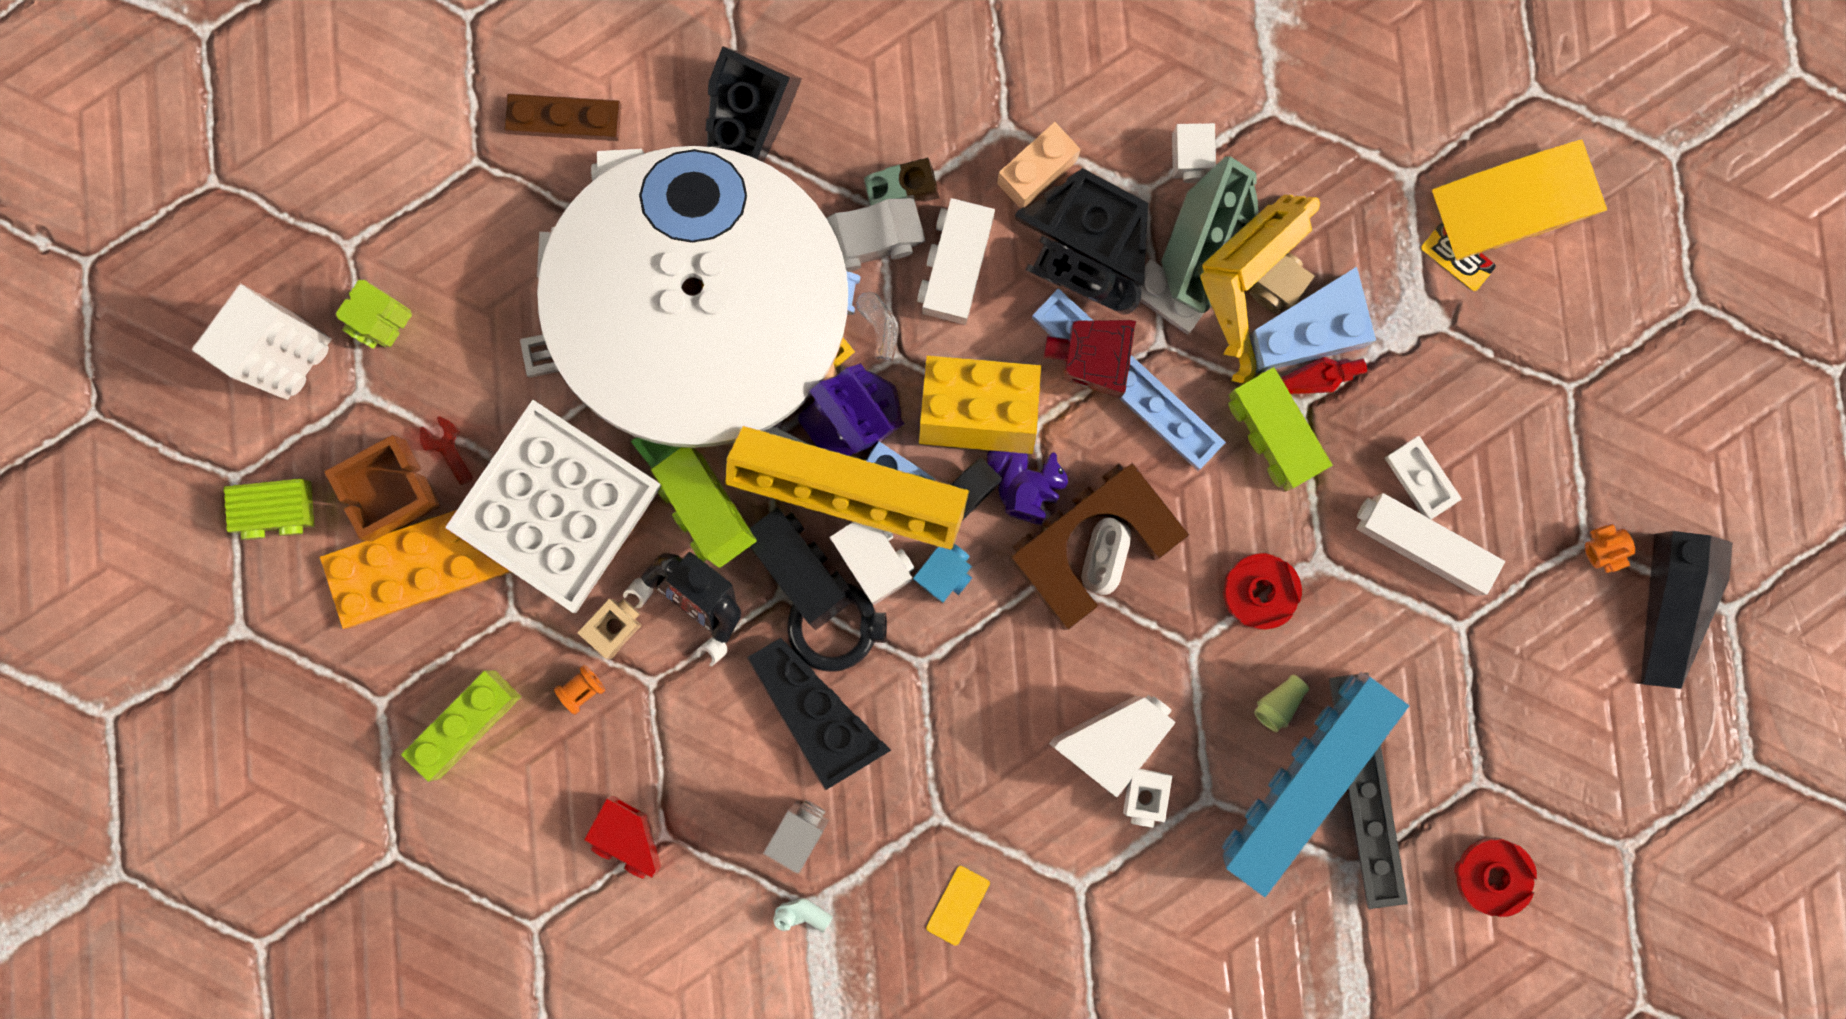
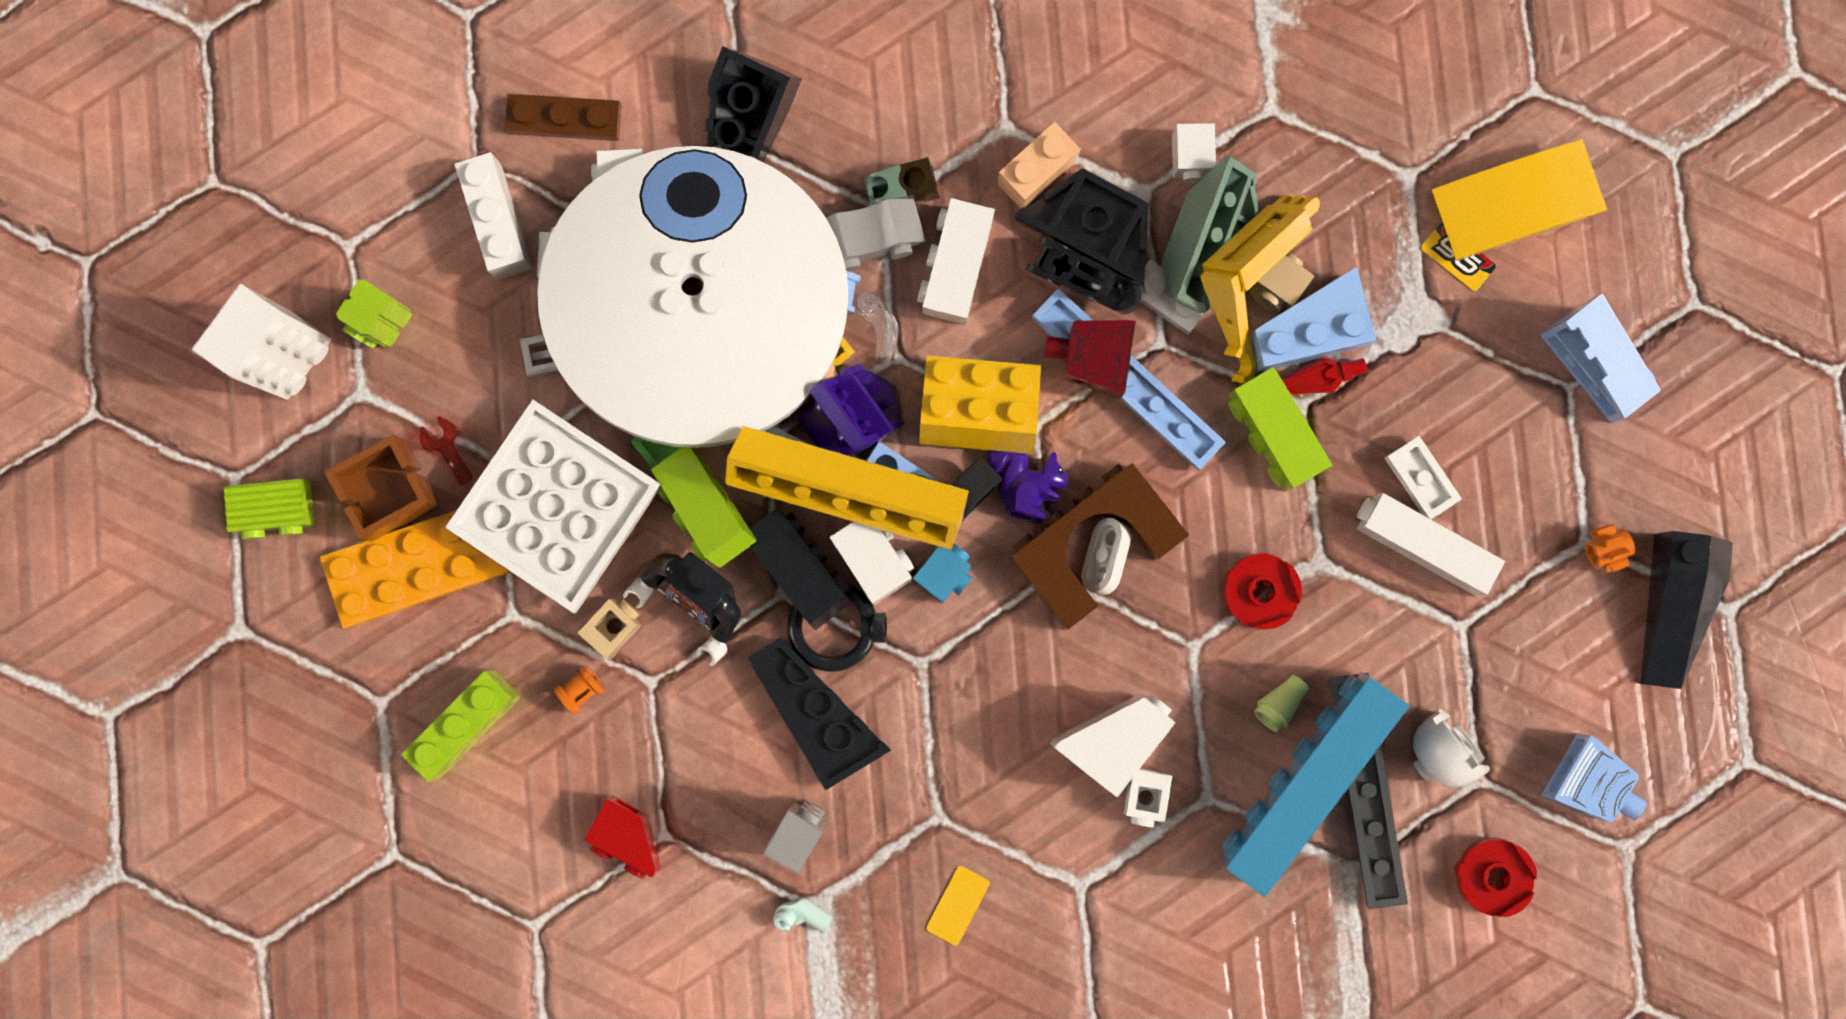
(494, 216): none -> white brick
(1446, 753): none -> white cylinder
(1595, 782): none -> light blue torso
(1602, 358): none -> light blue wedge

